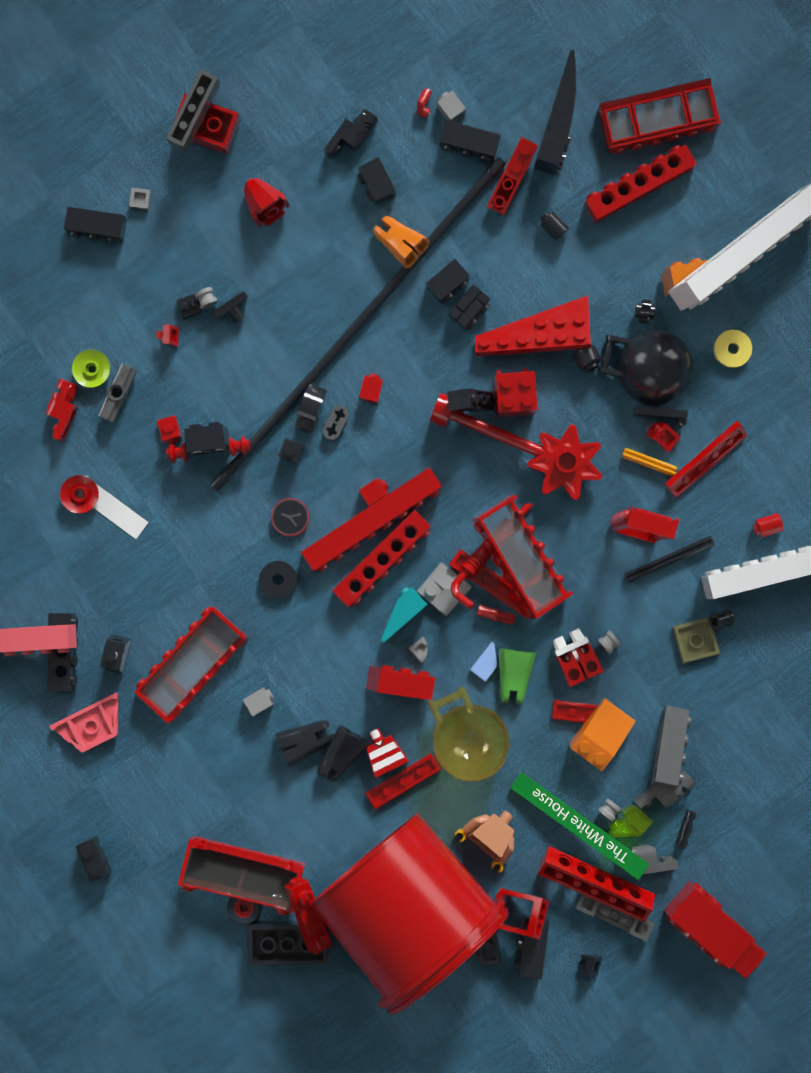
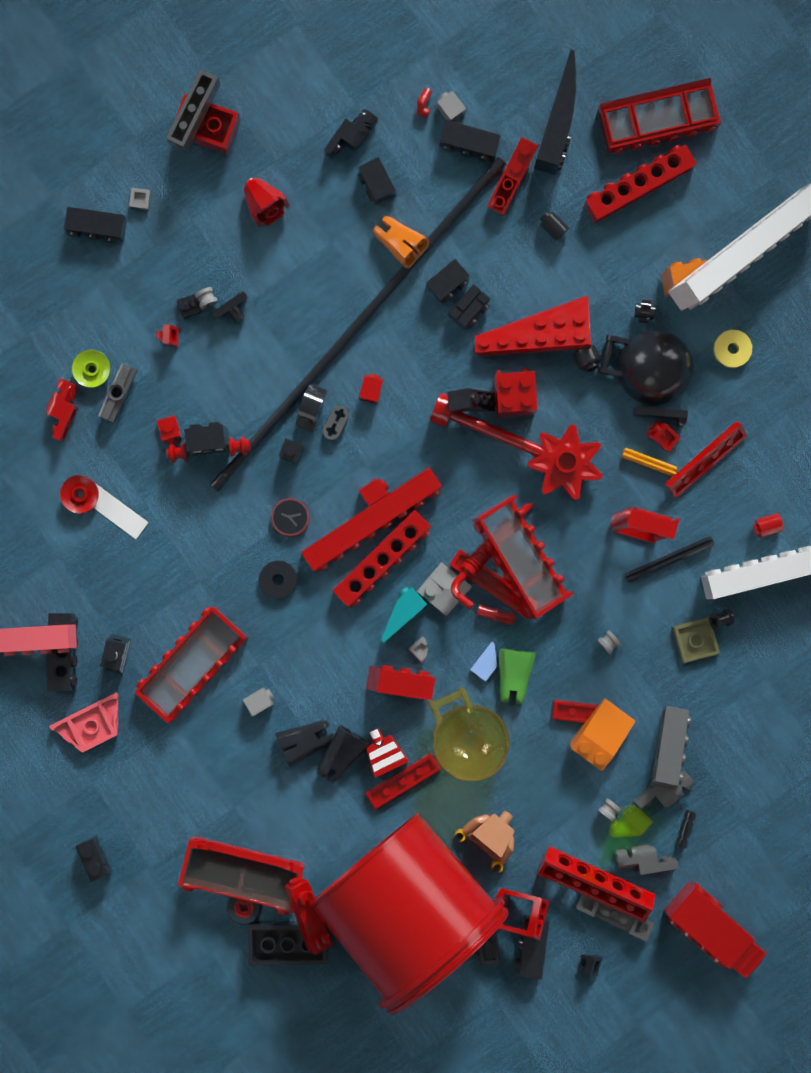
(571, 654): red hips -> none
(580, 826): green tile -> none

